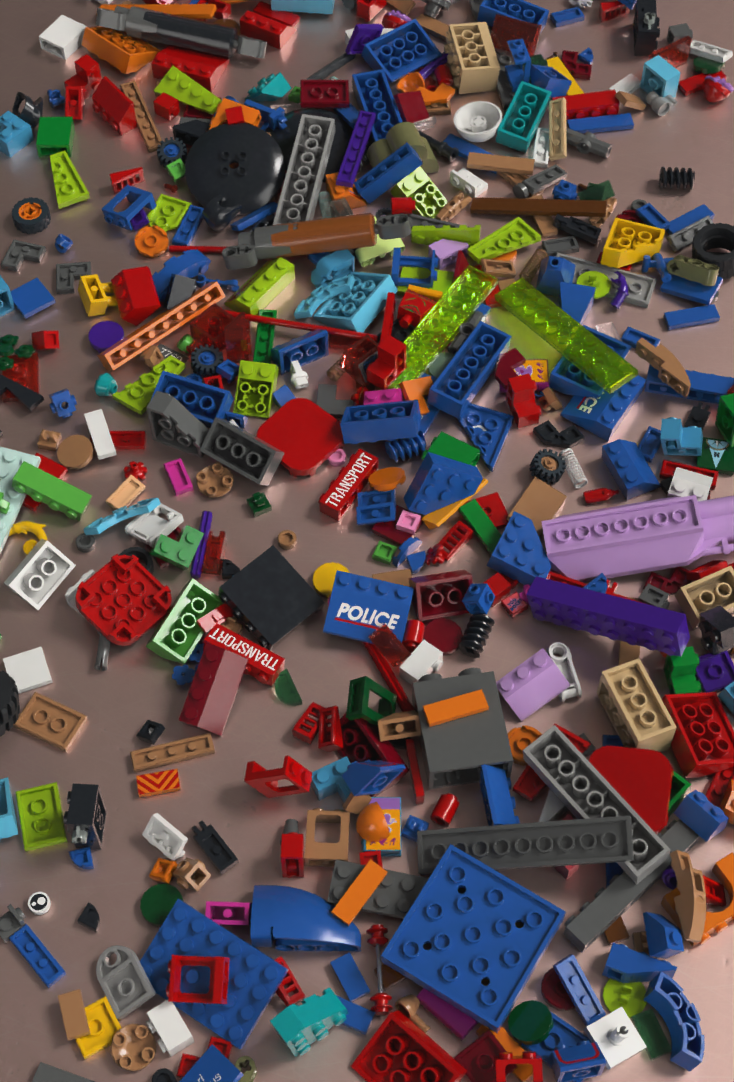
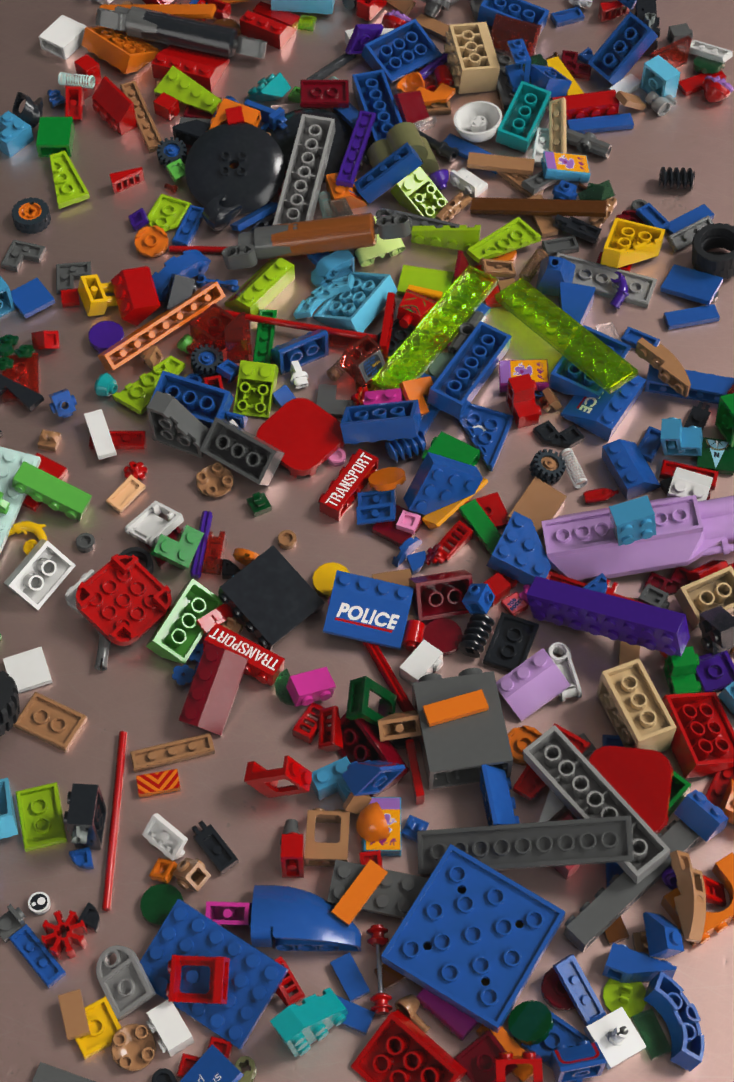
(55, 934): none -> red gear
(63, 241): blue tile -> none
(70, 297): none -> red tile
(75, 452): medium nougat tile -> none
(76, 80): none -> light aqua piece
(114, 822): none -> red piece
(121, 514): medium azure tile -> none
(138, 198): blue panel -> none
(150, 731): black tile -> none
(166, 352): dark grey sticker -> none
(178, 476): dark pink tile -> none
(244, 556): none -> orange tile
(307, 23): none -> clear neon green tile
(311, 686): none -> dark pink brick
(384, 552): bright green tile -> none
(389, 364): red brick -> none
(389, 645): clear red hinge -> none
(402, 205): red brick -> none
(413, 261): blue panel -> none
(440, 178): none -> dark purple brick
(445, 810): red brick -> none
(447, 251): lavender slope -> none
(506, 364): dark red tile -> none
(510, 642): none -> black tile
(520, 191): dark grey tile -> none
(565, 167): none -> piece
(597, 280): lime piece -> none
(622, 49): none -> blue brick
(632, 520): none -> dark azure brick
(660, 264): blue piece -> none
(693, 270): olive piece -> none

